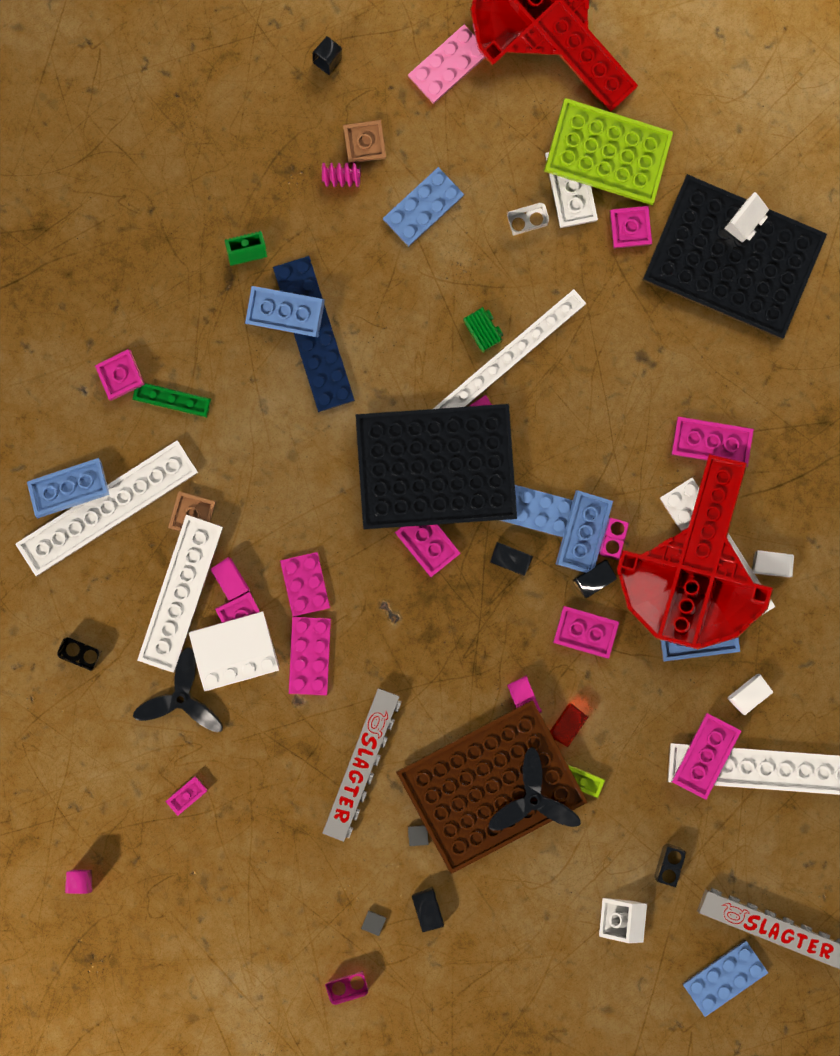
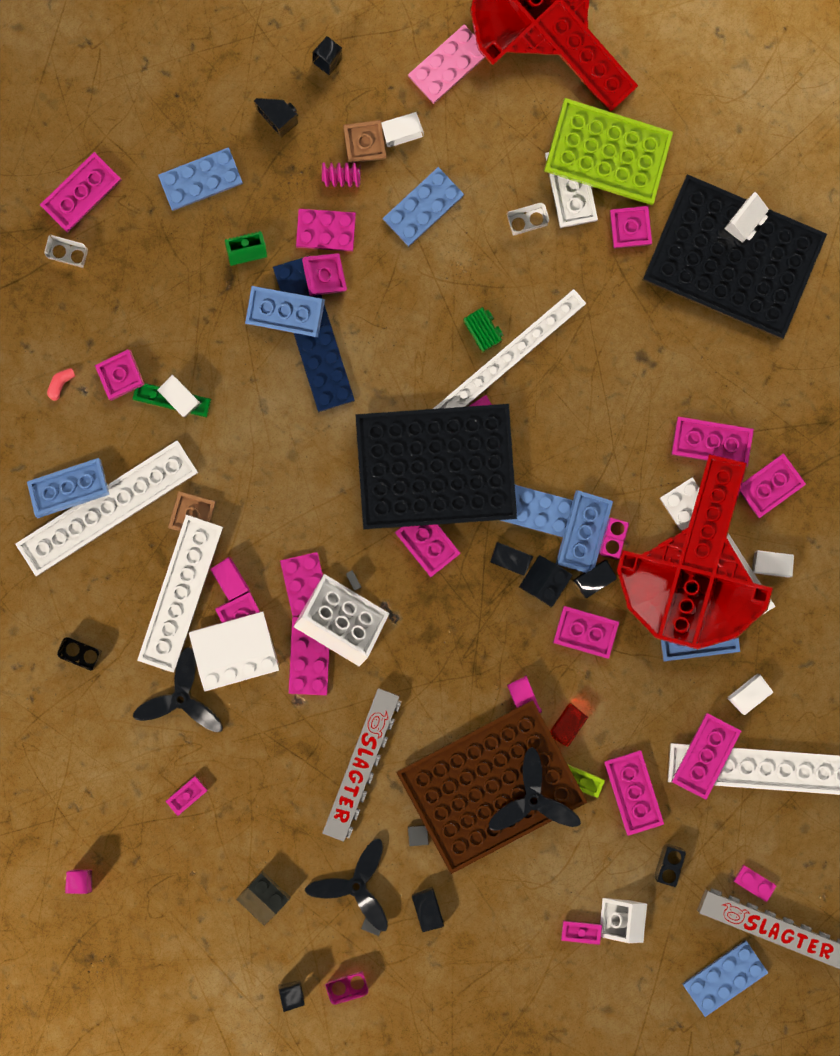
(51, 243): none -> white piece
(57, 383): none -> coral arm
(80, 192): none -> dark pink plate
(178, 396): none -> white piece
(200, 179): none -> medium blue plate
(263, 898): none -> pearl dark grey slope
(278, 114): none -> black slope
(291, 995): none -> black piece
(324, 274): none -> dark pink plate
(325, 230): none -> dark pink plate
(341, 620): none -> white slope
(353, 580): none -> dark grey tile
(363, 872): none -> black piece
(402, 129): none -> white piece
(545, 581): none -> black slope
(581, 932): none -> dark pink plate
(634, 792): none -> dark pink plate
(754, 883): none -> dark pink plate
(771, 485): none -> dark pink plate

